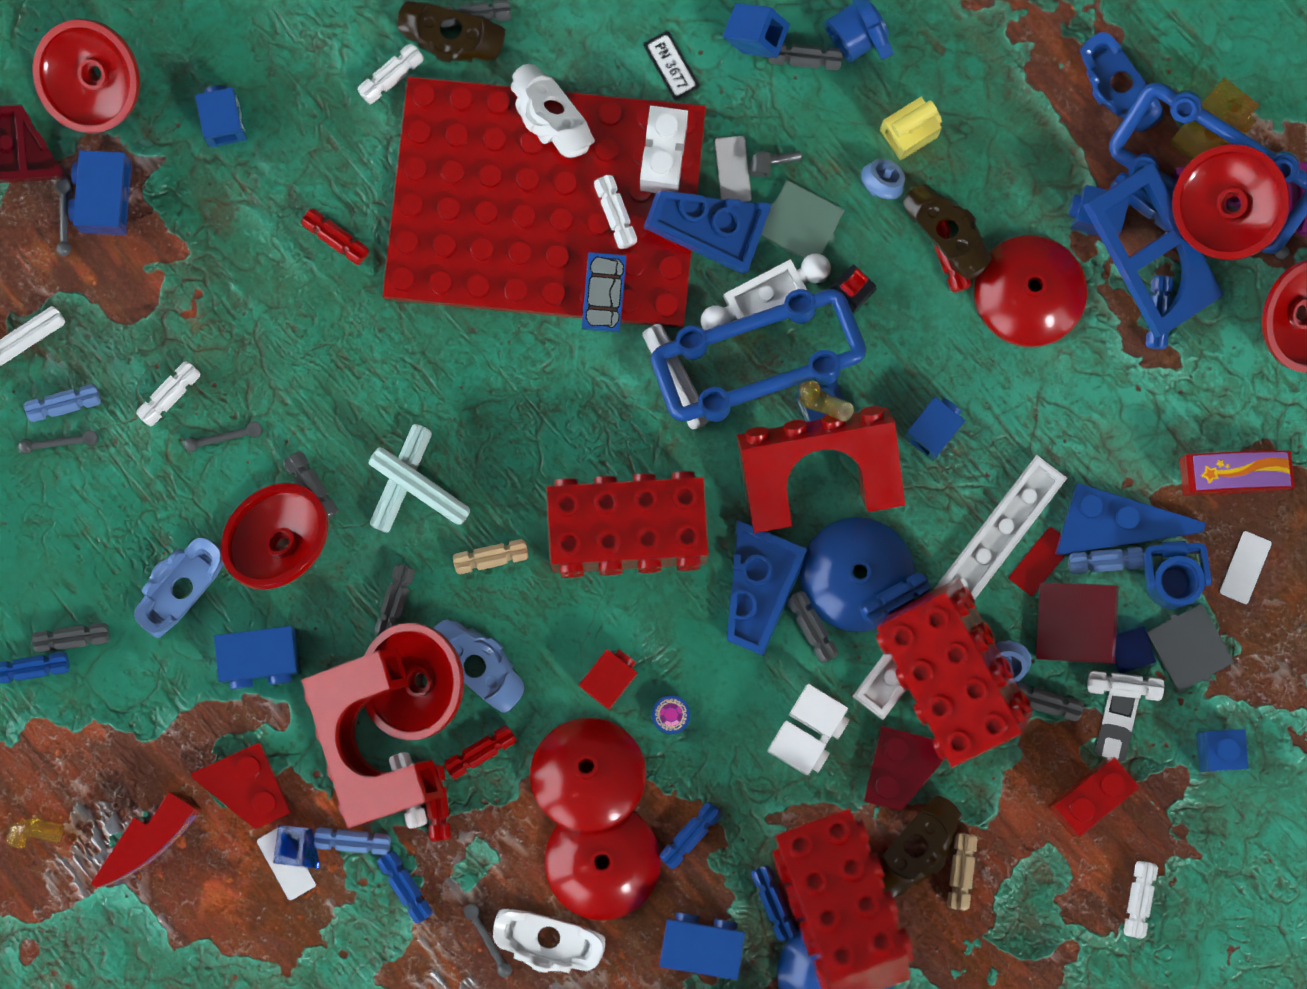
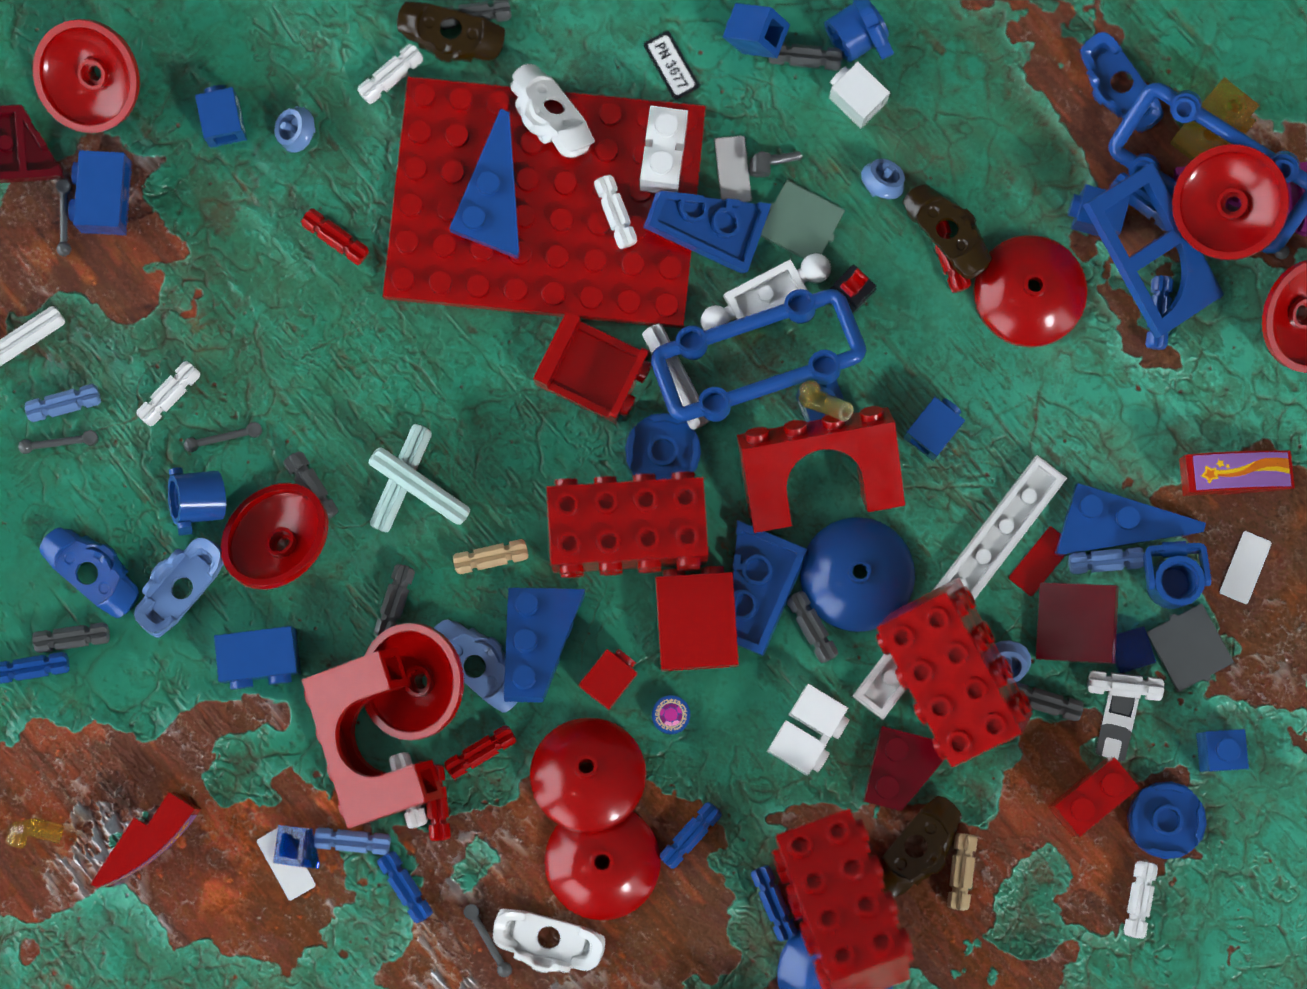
(111, 590): none -> blue piece
(195, 498): none -> blue piece
(246, 786): red wing -> none
(295, 129): none -> medium blue hat
(489, 202): none -> blue wing
(535, 636): none -> blue wing
(592, 369): none -> red panel
(604, 292): tile -> none
(662, 447): none -> blue tile
(696, 619): none -> red panel
(702, 947): blue brick -> none
(858, 94): none -> white brick
(894, 598): blue axle -> none
(912, 127): light yellow brick -> none
(1166, 820): none -> blue tile

